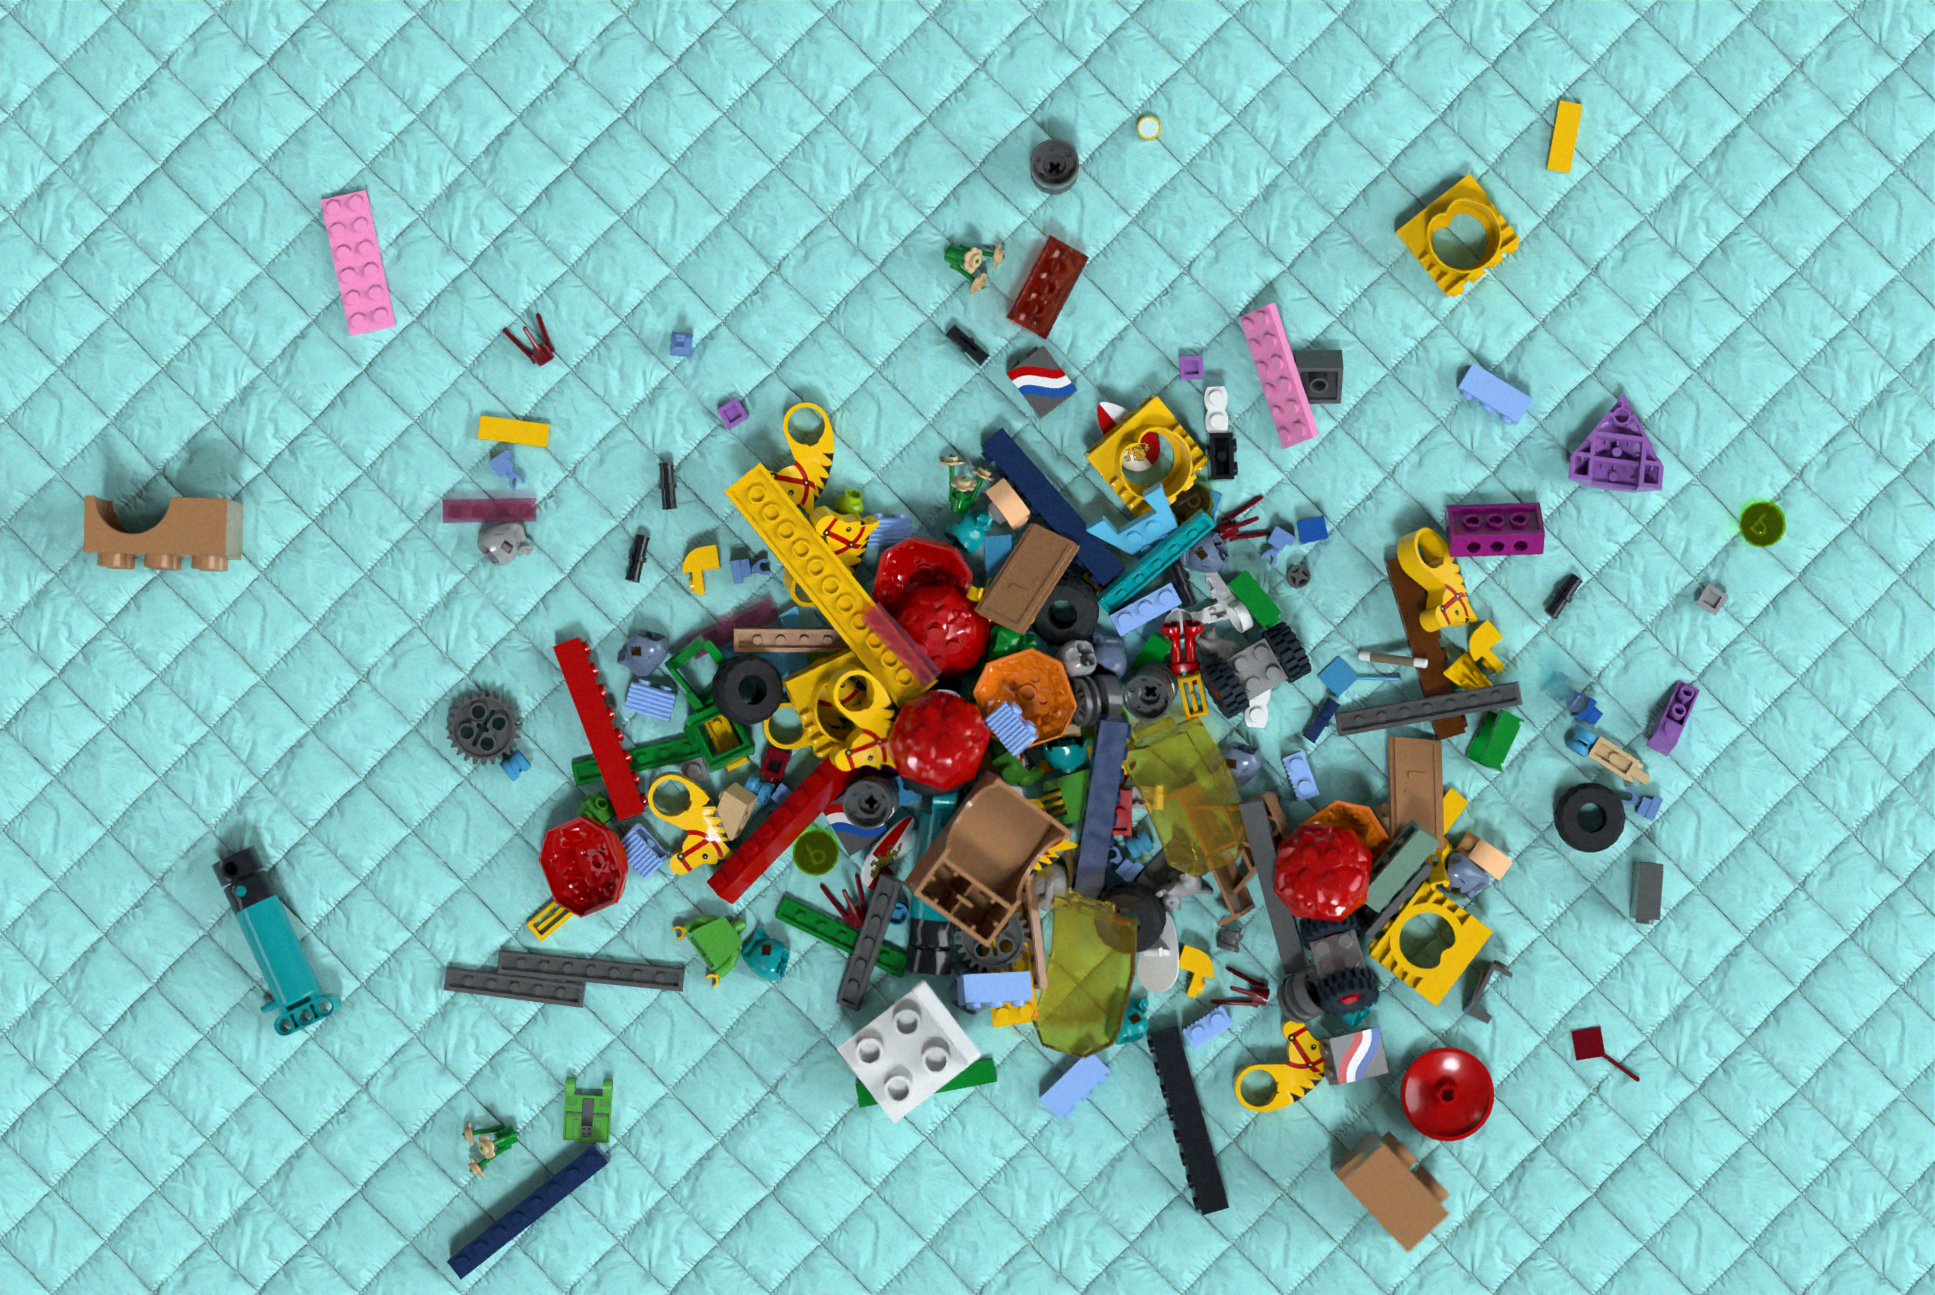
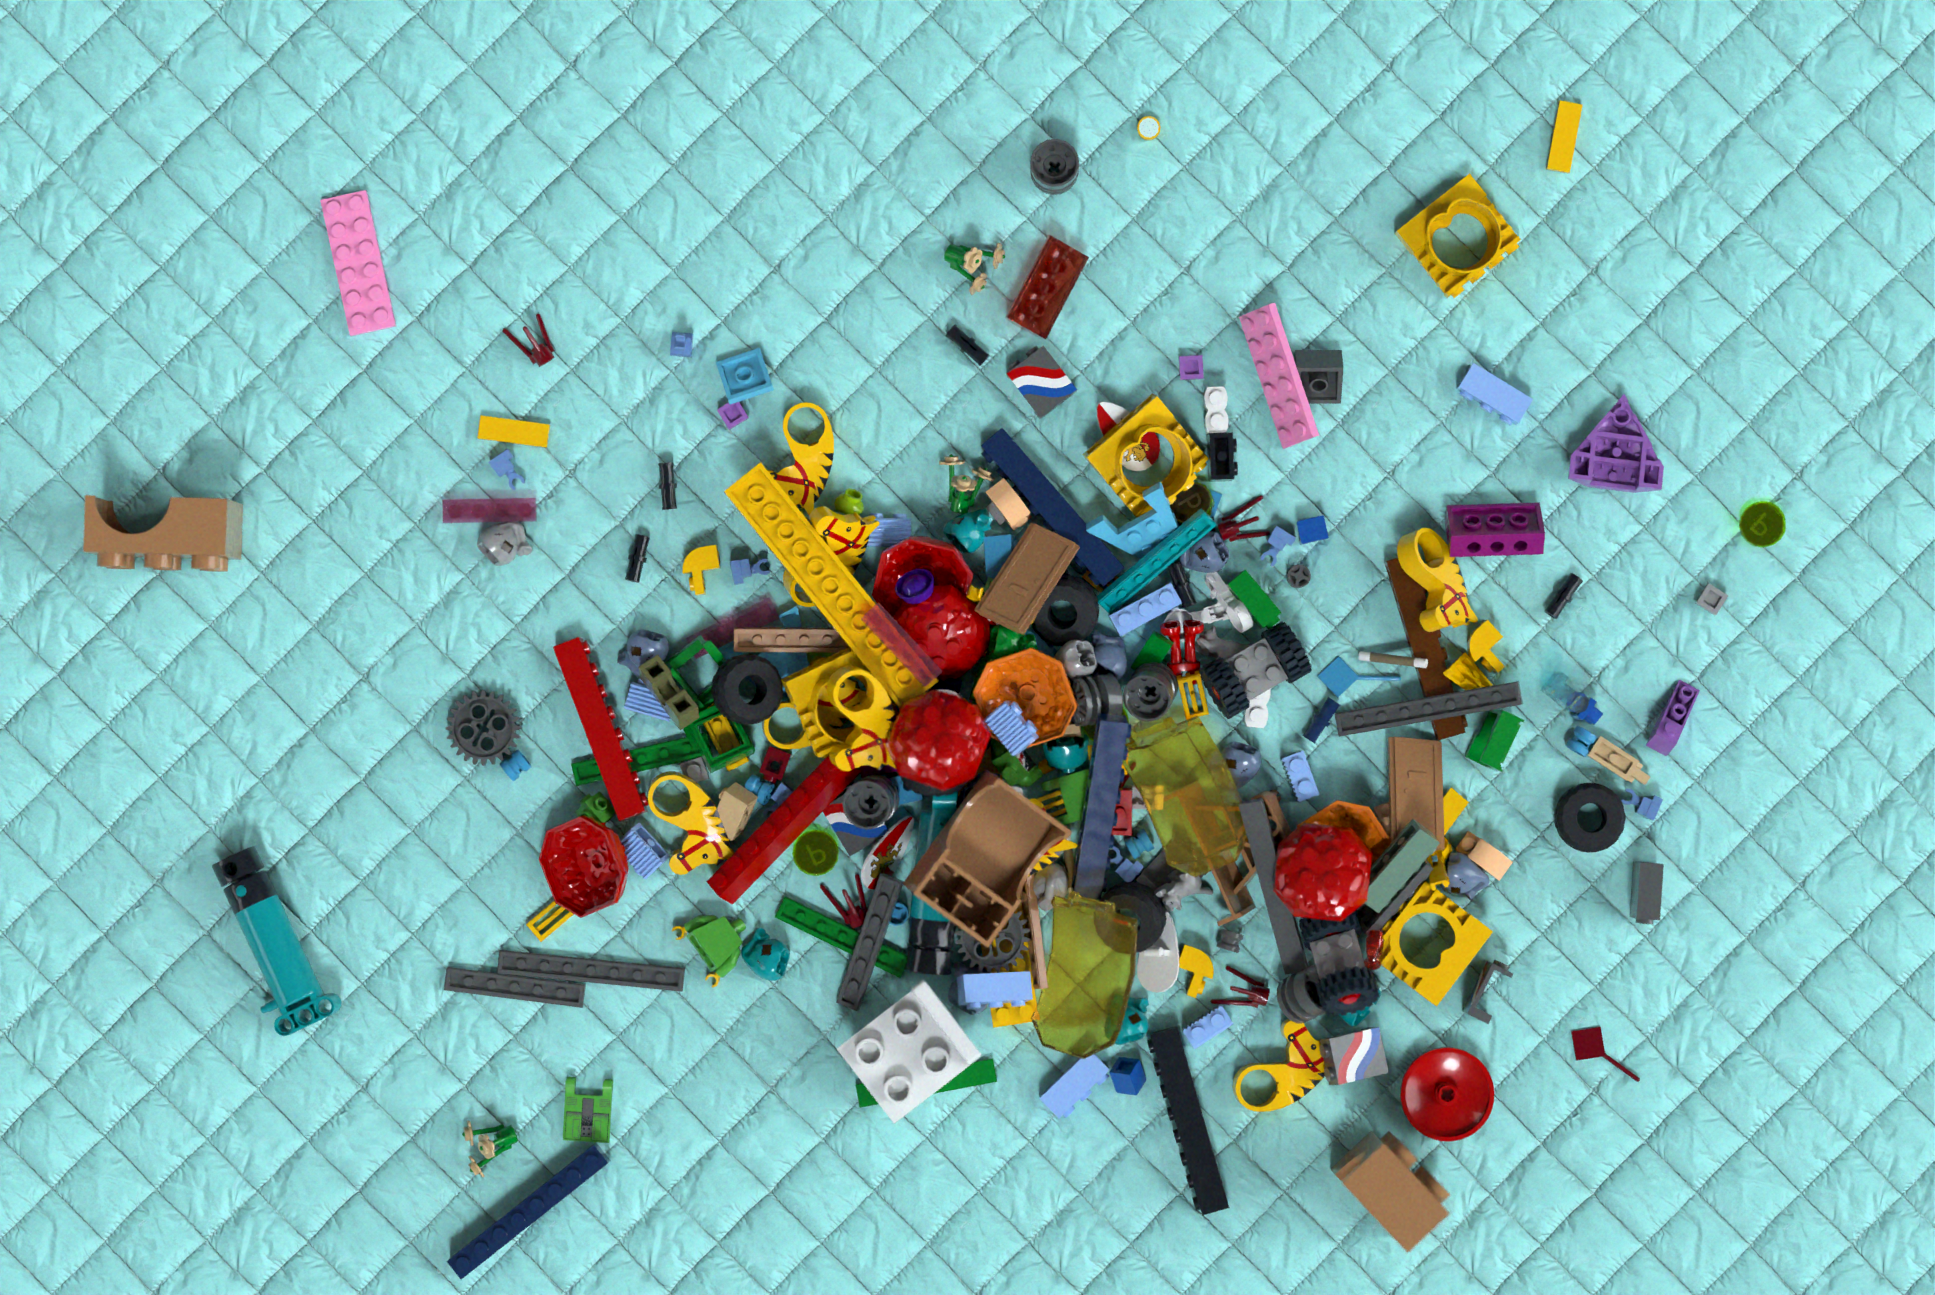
(674, 701): none -> olive arch
(744, 376): none -> medium azure plate
(915, 586): none -> dark purple hat
(1127, 1076): none -> blue panel
(1374, 949): none -> clear red arm

